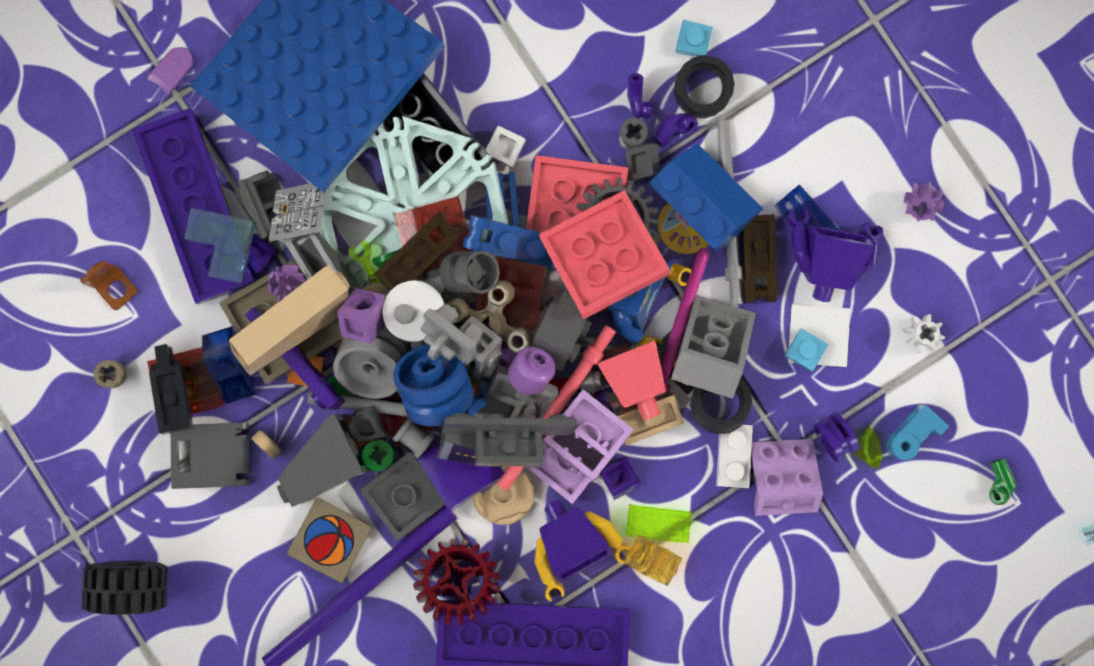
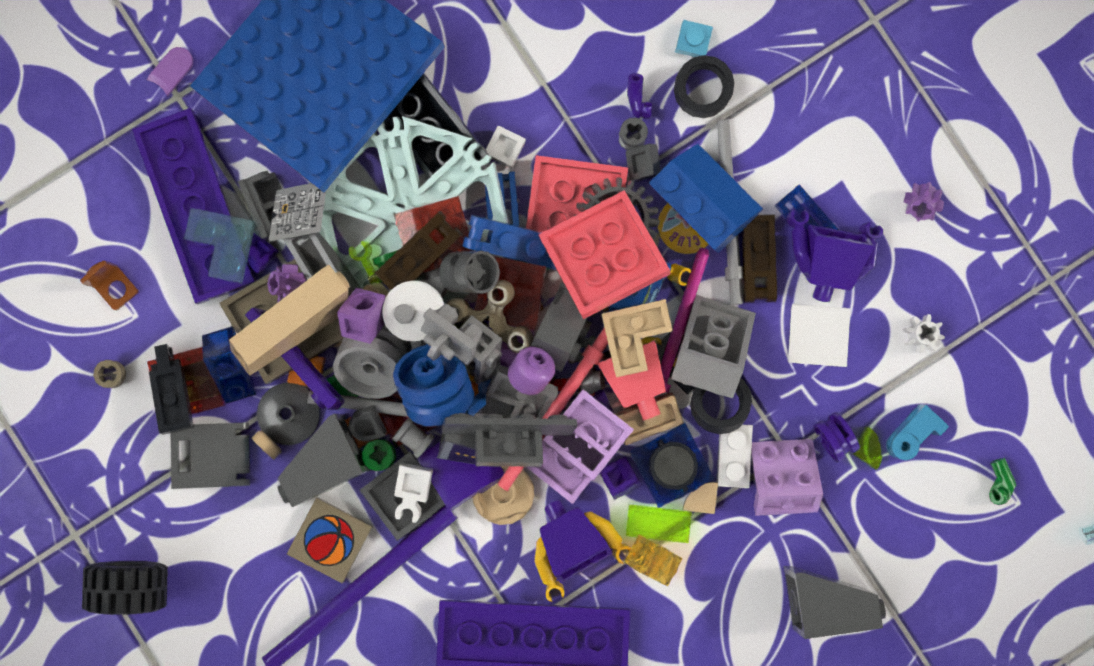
(303, 418): none -> dark grey dish
(412, 486): none -> white plate
(468, 574): dark red gear -> none
(627, 327): none -> tan plate
(671, 465): none -> piece
(673, 125): dark purple arm -> none
(702, 499): none -> tan tile
(806, 350): medium azure plate -> none
(830, 606): none -> dark grey slope

